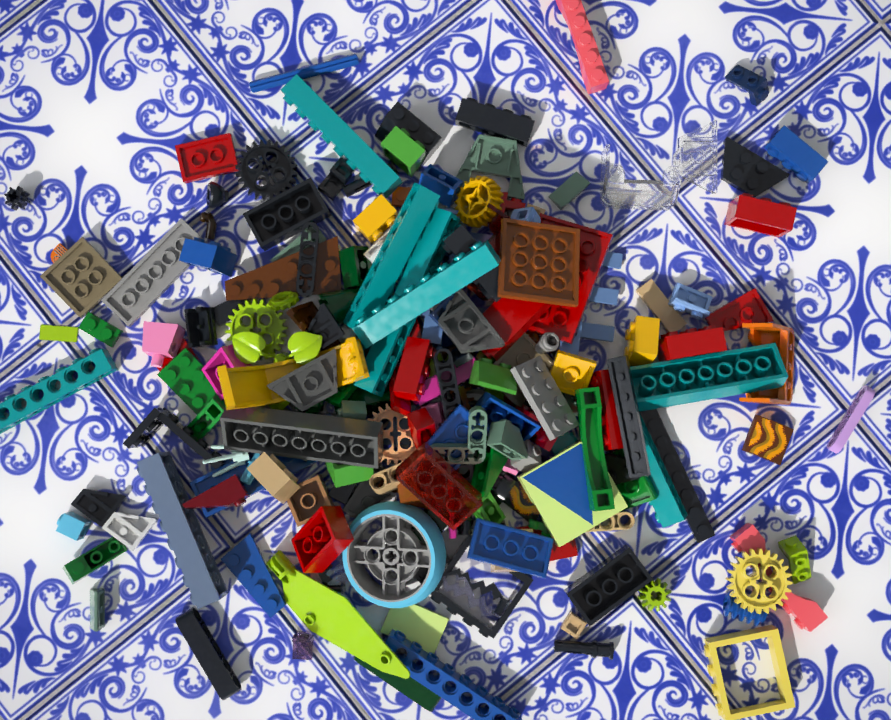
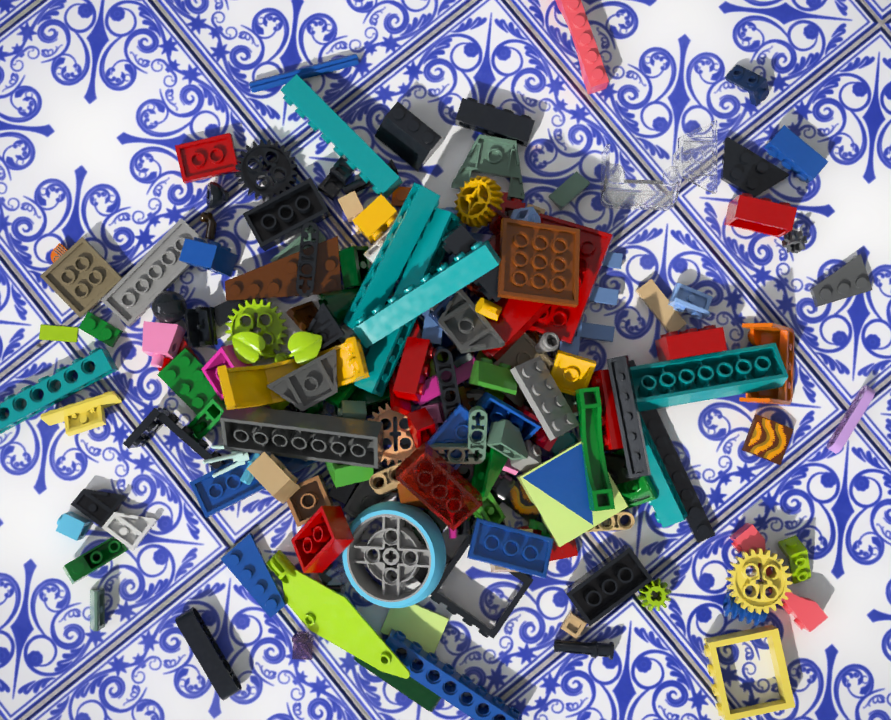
(22, 197): black gear -> none
(83, 414): none -> light yellow bracket
(169, 307): none -> black piece
(182, 529): sand blue brick -> none
(224, 494): dark red slope -> none
(283, 300): lime gear -> none
(350, 205): none -> tan brick
(403, 150): bright green slope -> none
(442, 184): blue brick -> none
(468, 589): piece -> none
(488, 309): none -> yellow piece
(642, 340): yellow brick -> none
(743, 309): red wing -> none
(794, 241): none -> dark grey gear
(845, 282): none -> dark grey wing

